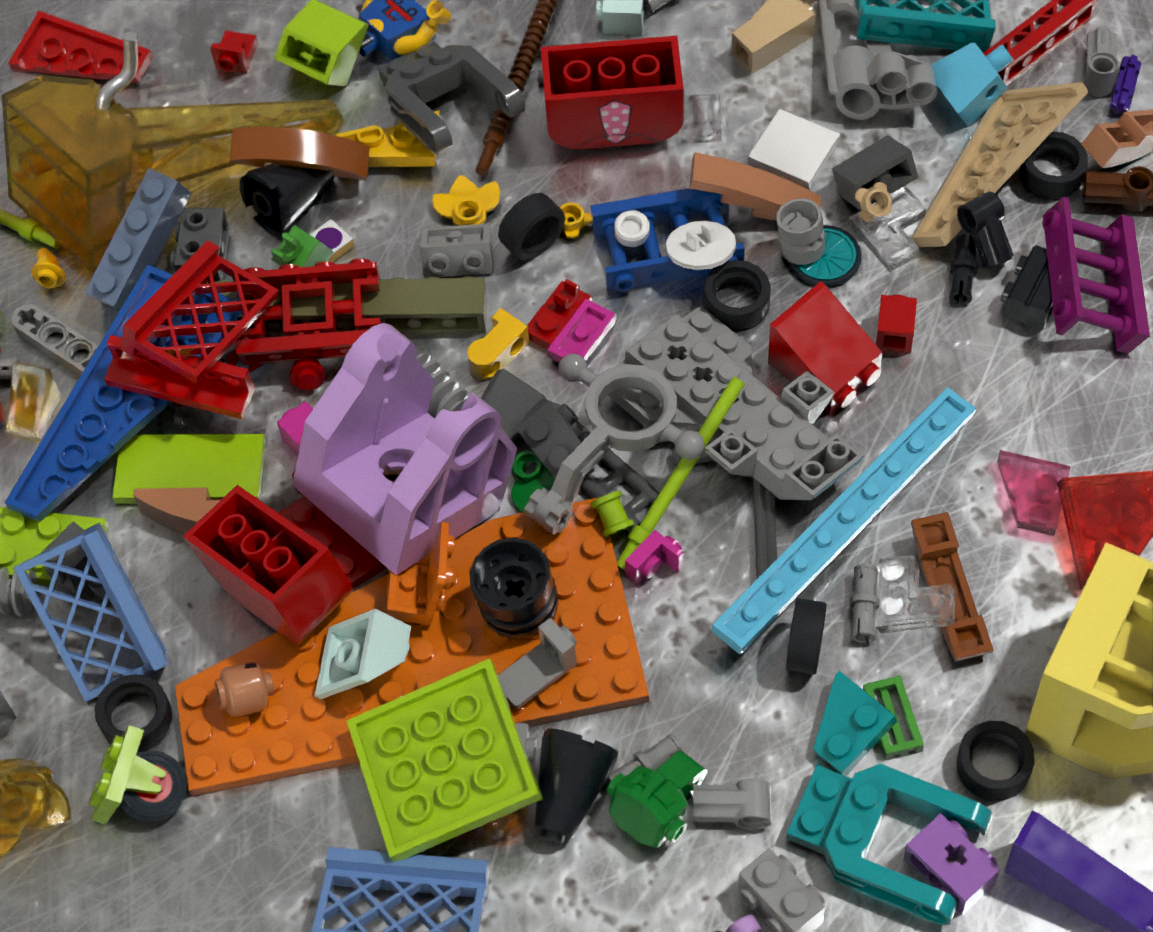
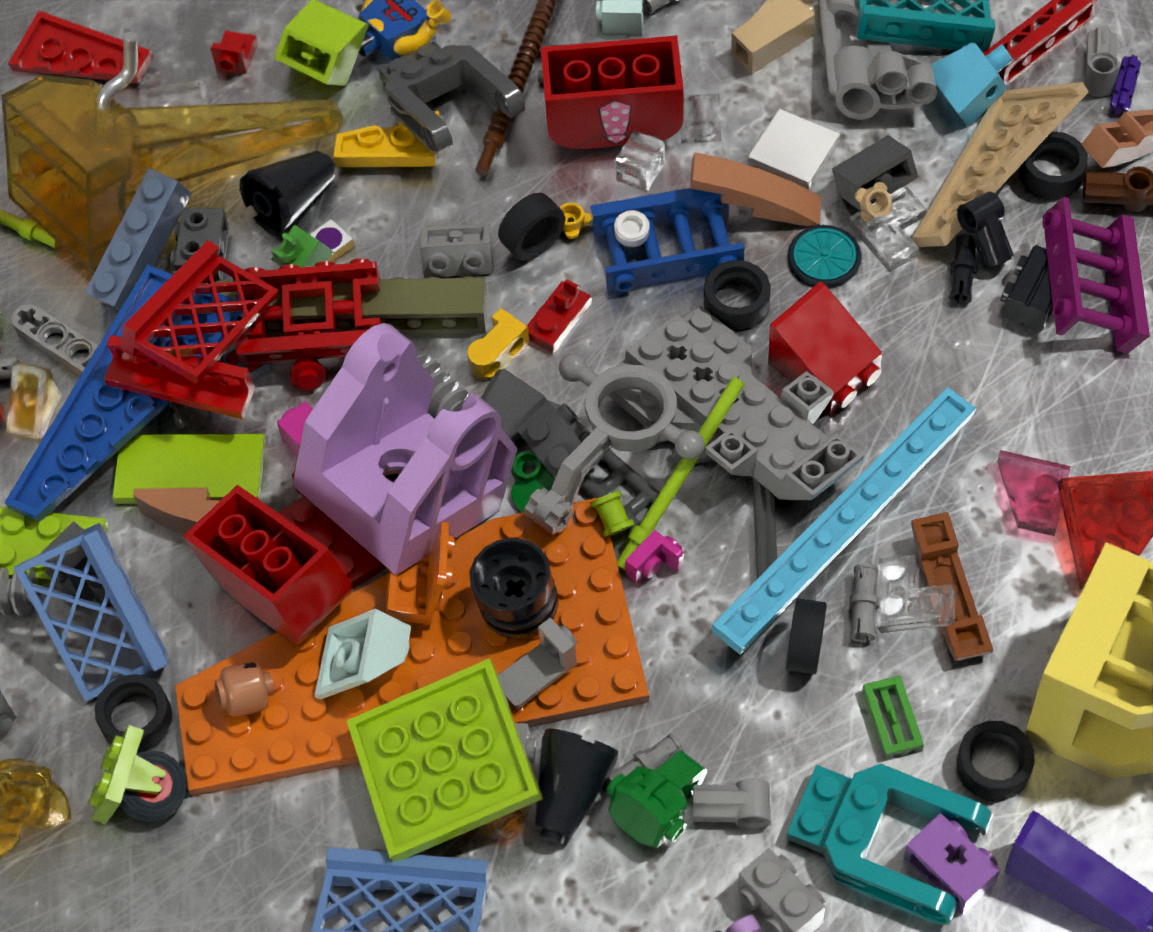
(47, 270): yellow plate -> none
(299, 148): dark orange slope -> none
(467, 200): yellow plate -> none
(583, 331): dark pink plate -> none
(640, 161): none -> clear brick
(701, 245): white piece -> none
(801, 231): light grey wheel -> none
(850, 725): teal wing -> none
(896, 323): red brick -> none

